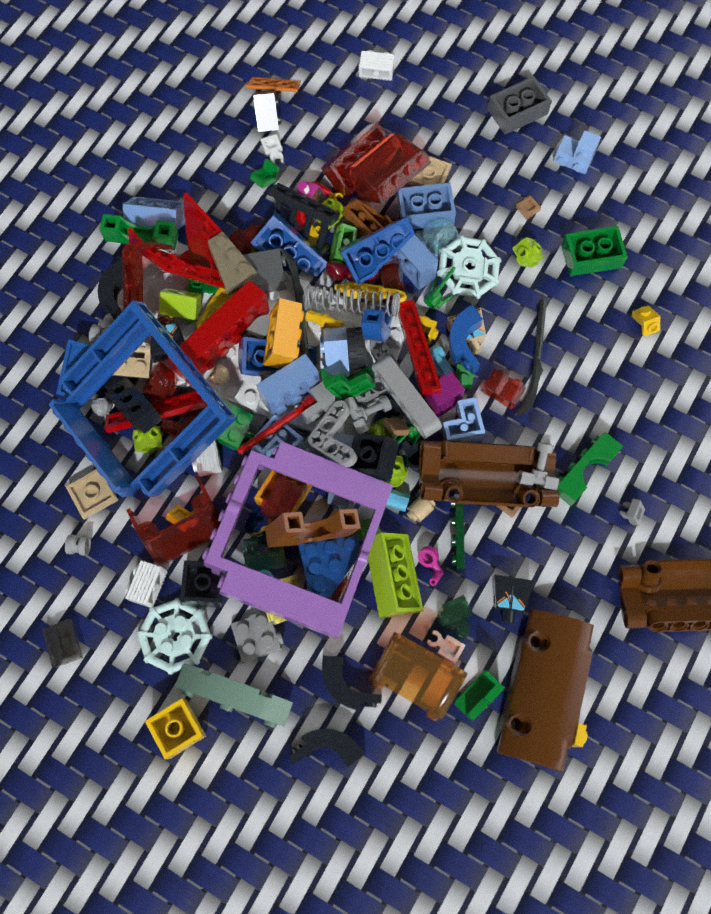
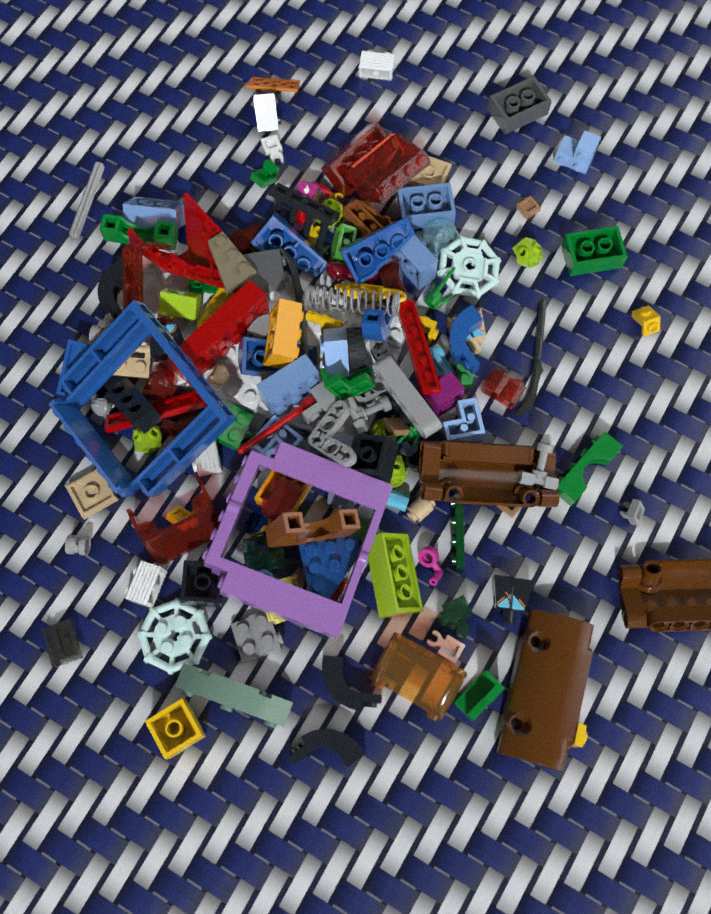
(86, 200): none -> light grey axle

